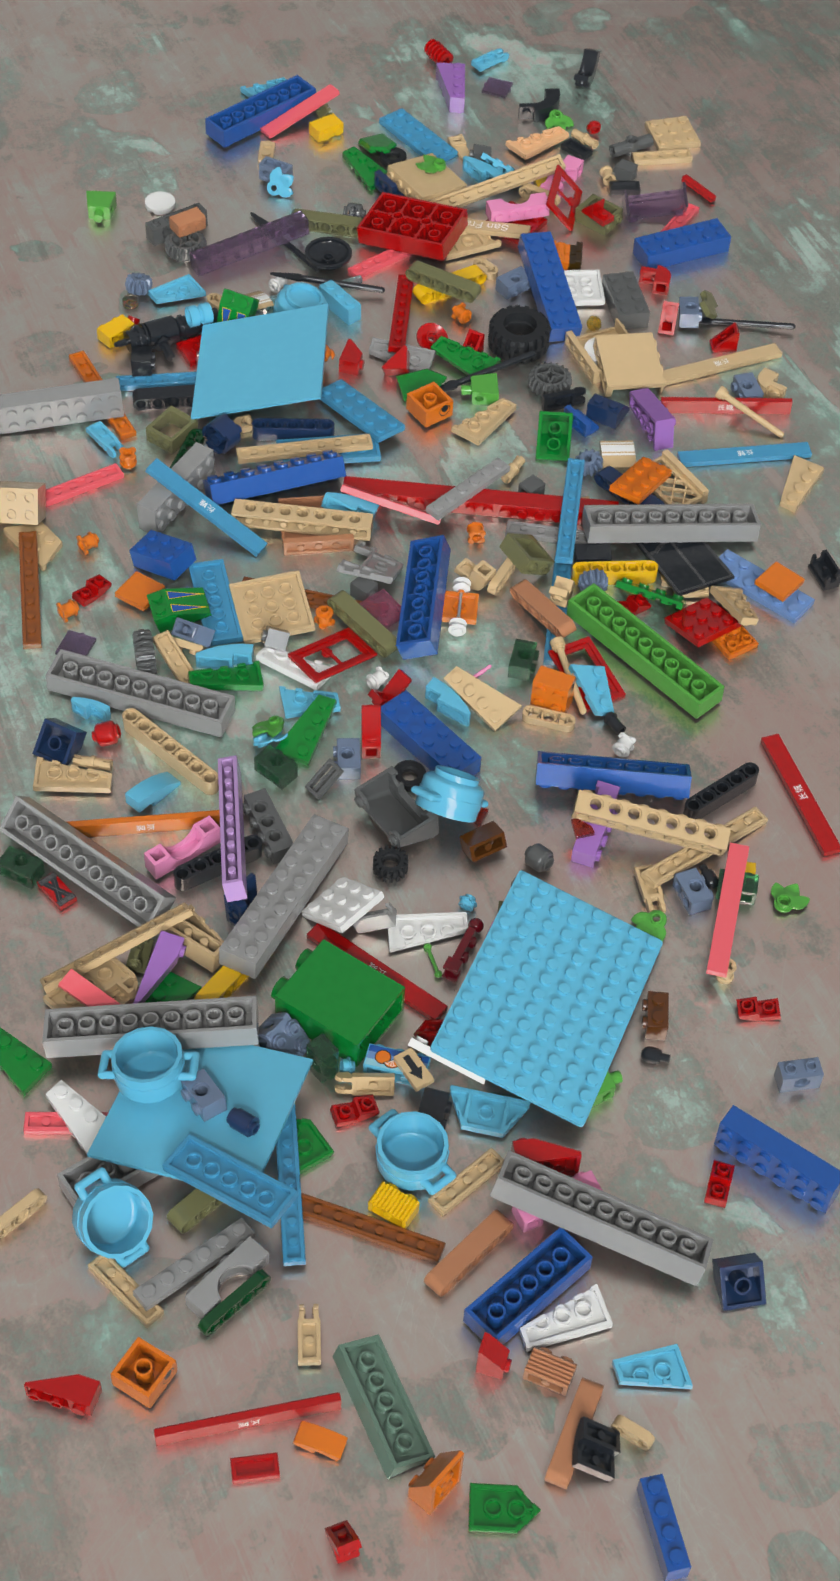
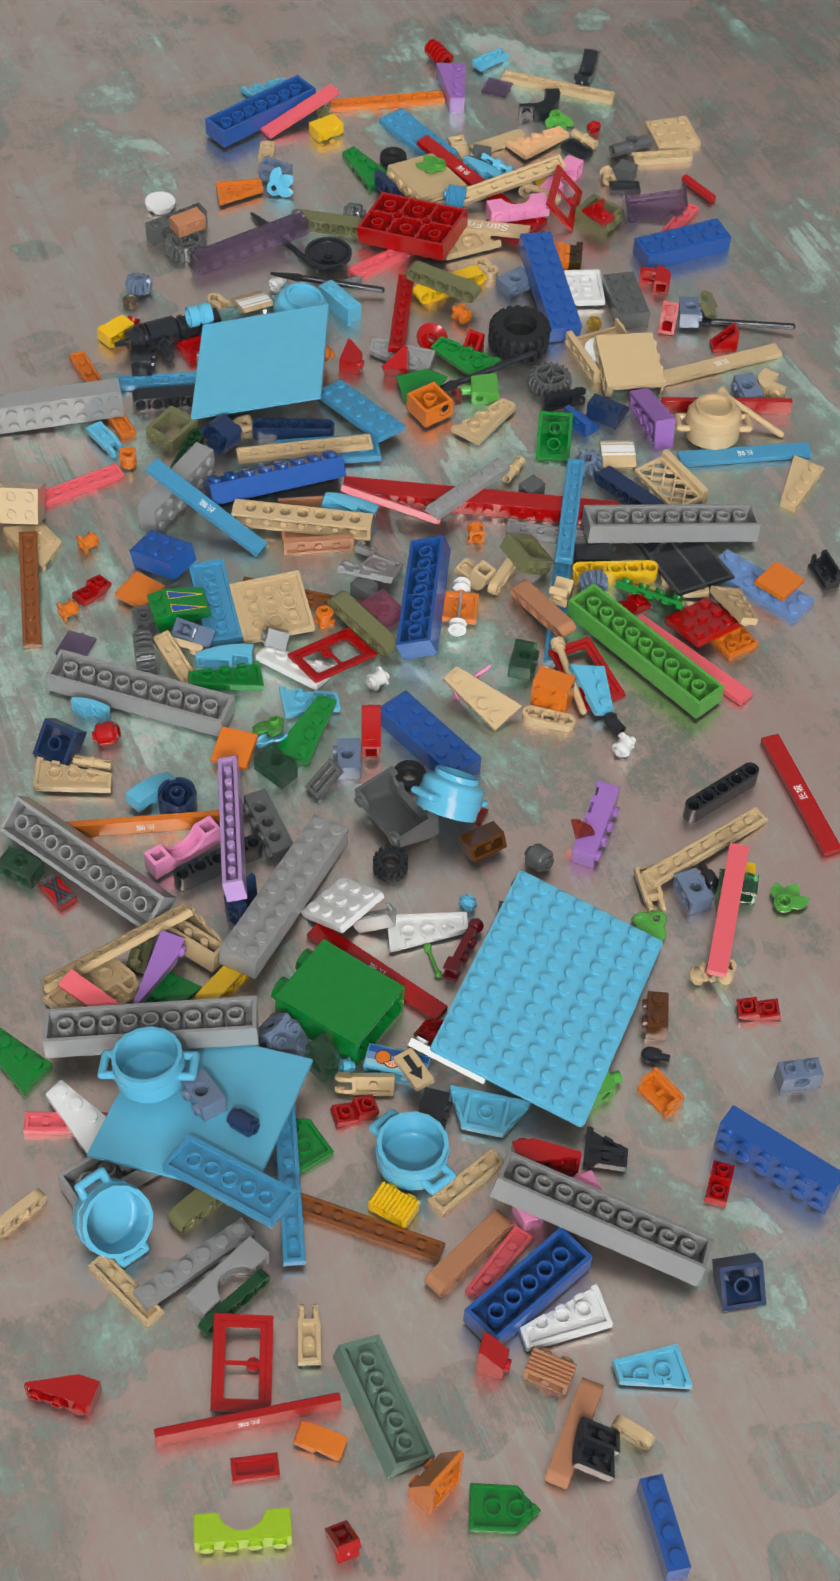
(101, 205): bright green torso -> none
(143, 618): none -> dark grey brick
(144, 1372): orange brick -> none
(170, 751): tan beam -> none
(177, 290): medium azure wing -> none
(177, 796): none -> dark blue brick
(213, 1534): none -> lime arch
(235, 742): none -> orange tile
(236, 306): green slope -> none
(237, 189): none -> orange wing
(264, 1363): none -> red door
(377, 142): green tile -> none
(387, 101): none -> orange tile
(396, 686): red bracket -> none
(447, 701): medium azure slope -> none
(455, 196): none -> dark azure brick
(456, 395): none -> clear red tile
(465, 173): none -> red tile
(498, 142): none -> tan tile
(500, 1261): none -> coral tile
(565, 88): none -> tan tile
(604, 1152): none -> black wing
(631, 775): blue brick -> none
(640, 480): orange plate -> none
(641, 826): tan brick -> none
(661, 1092): none -> orange hinge
(698, 974): none -> tan brick
(713, 422): none -> tan piece
(733, 688): none -> coral tile

